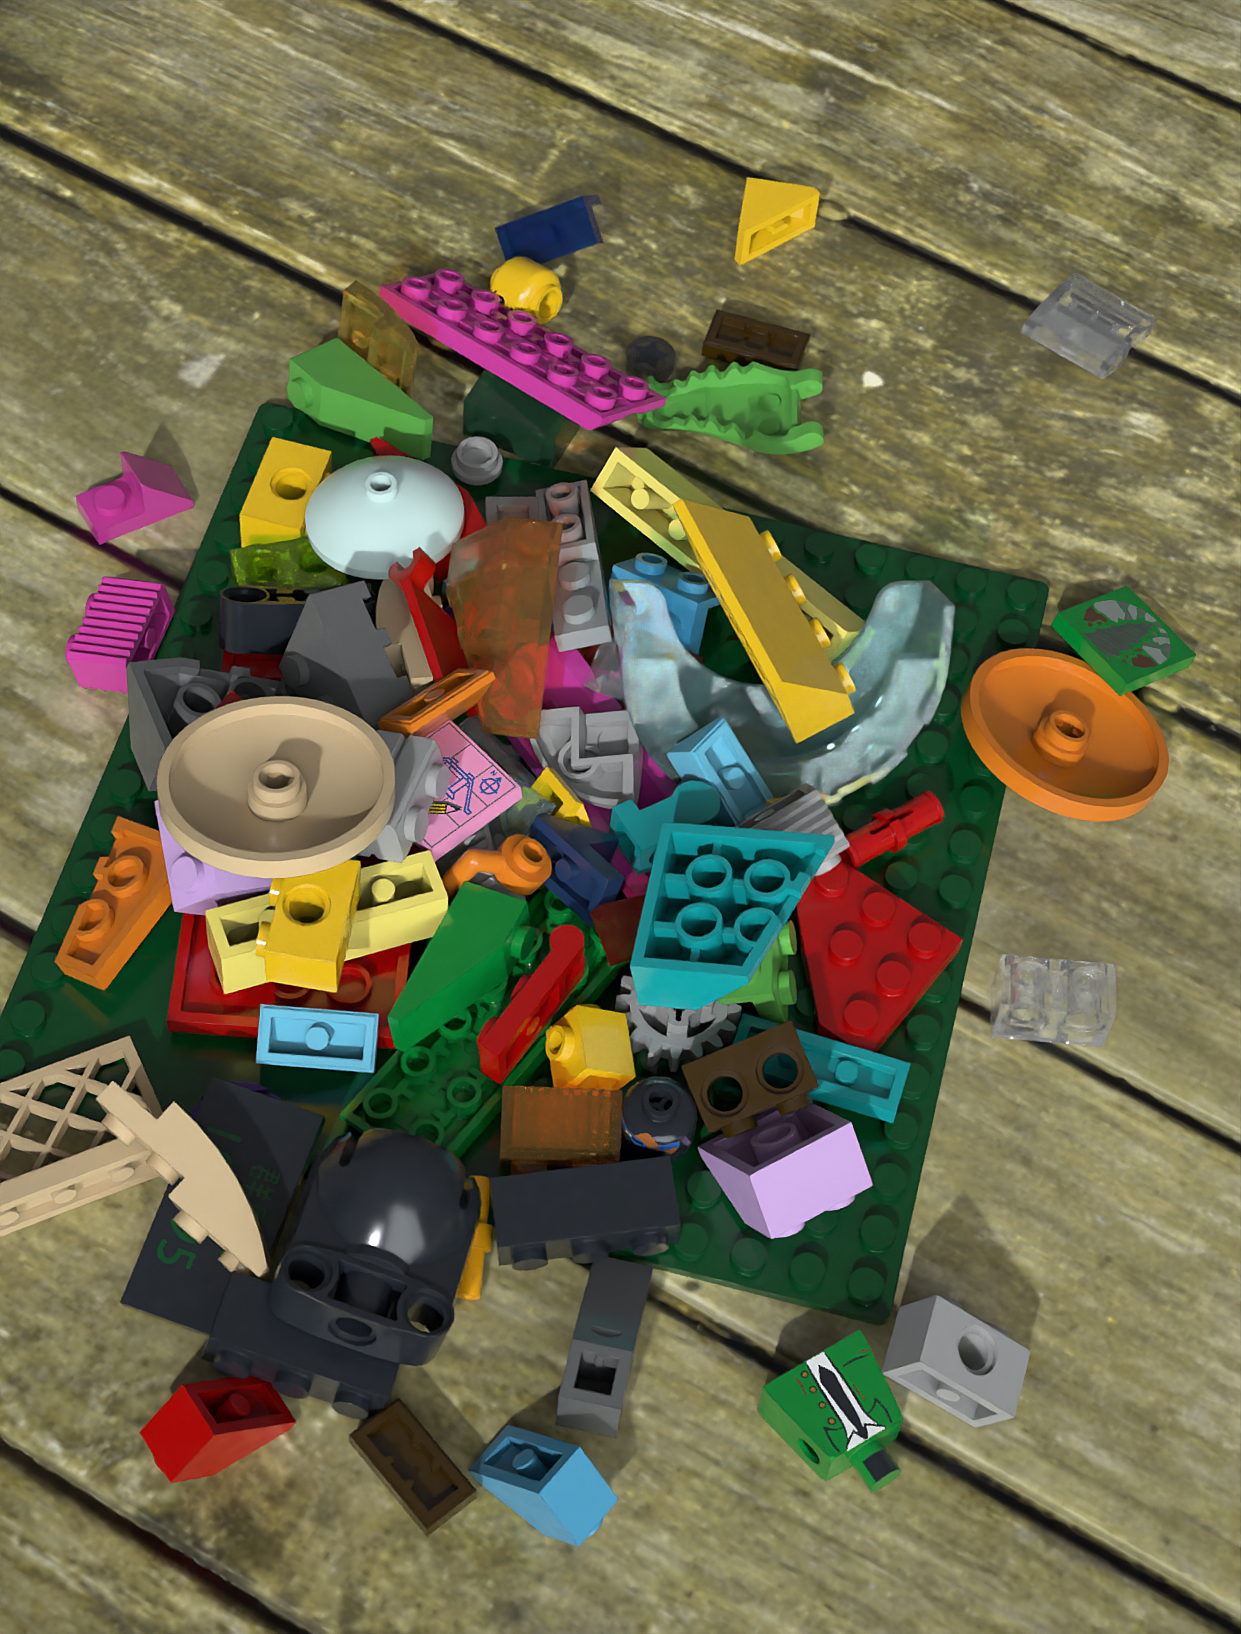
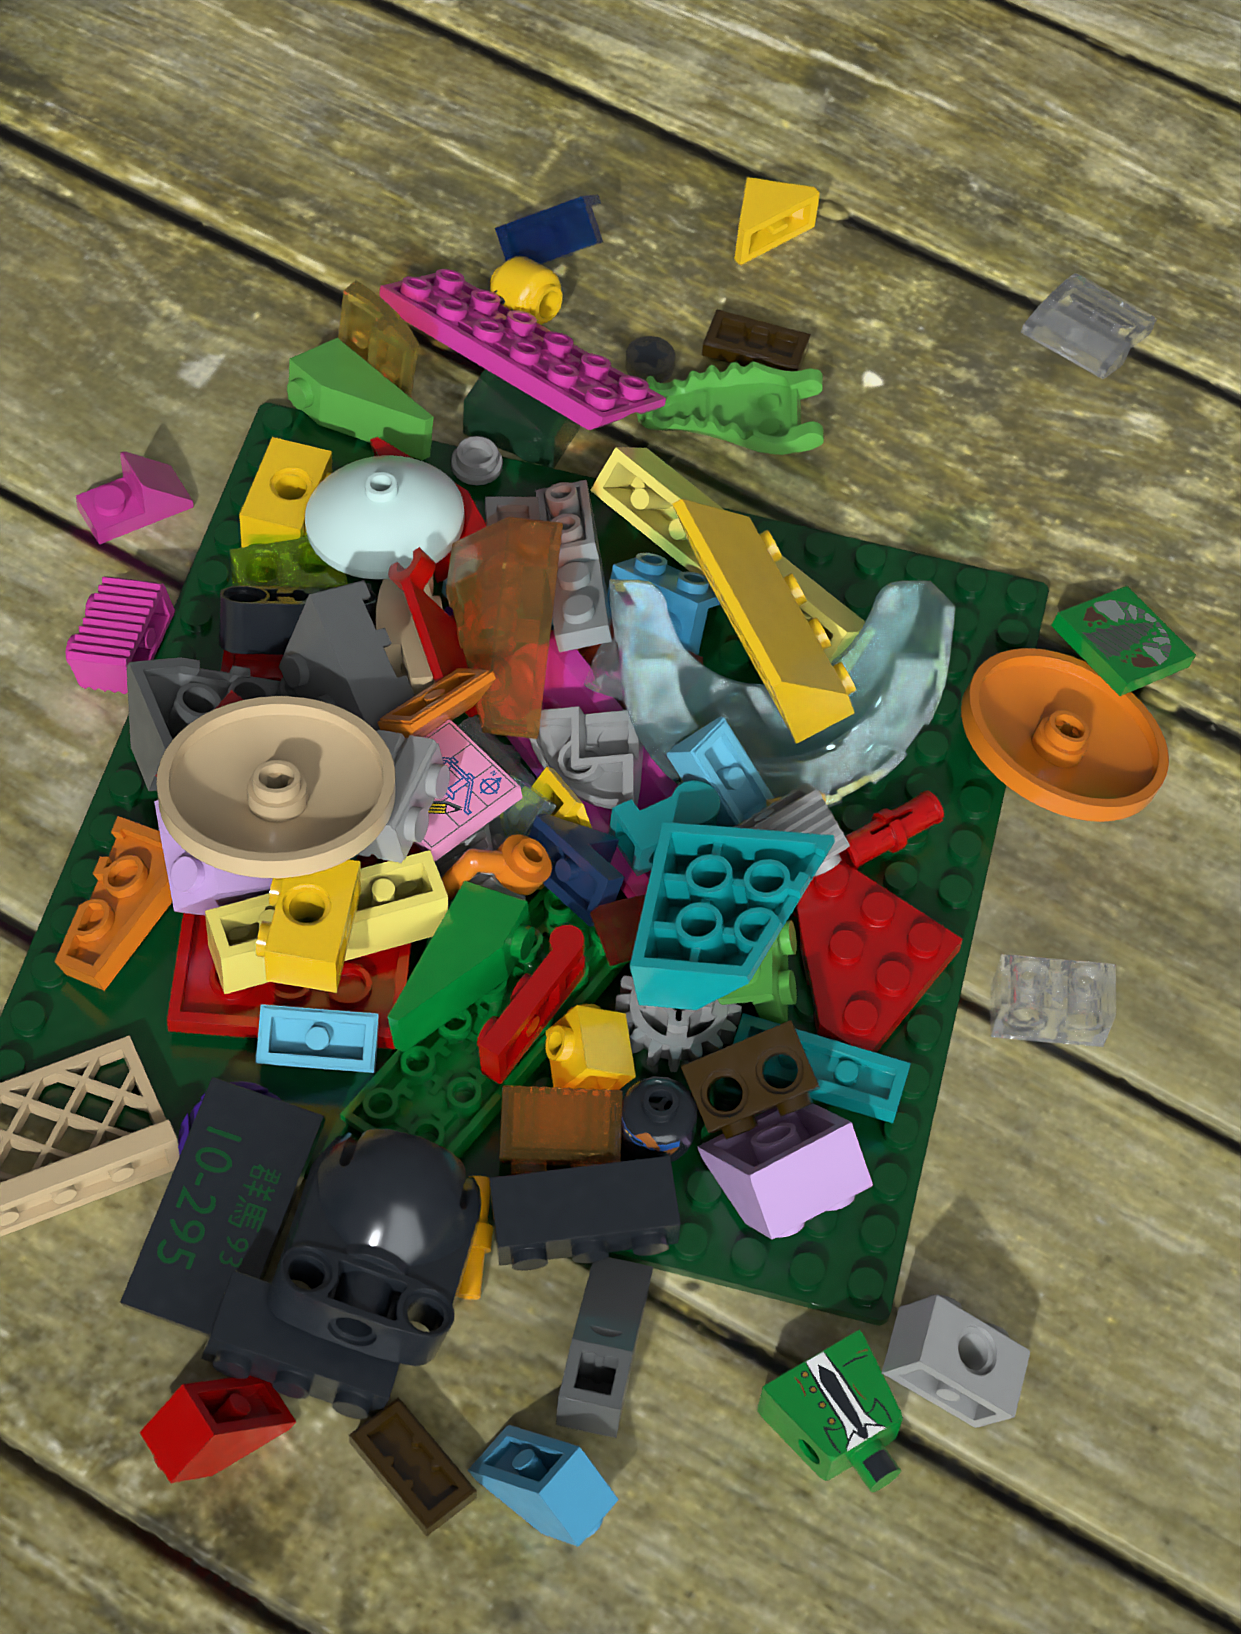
(209, 1192): tan slope -> none

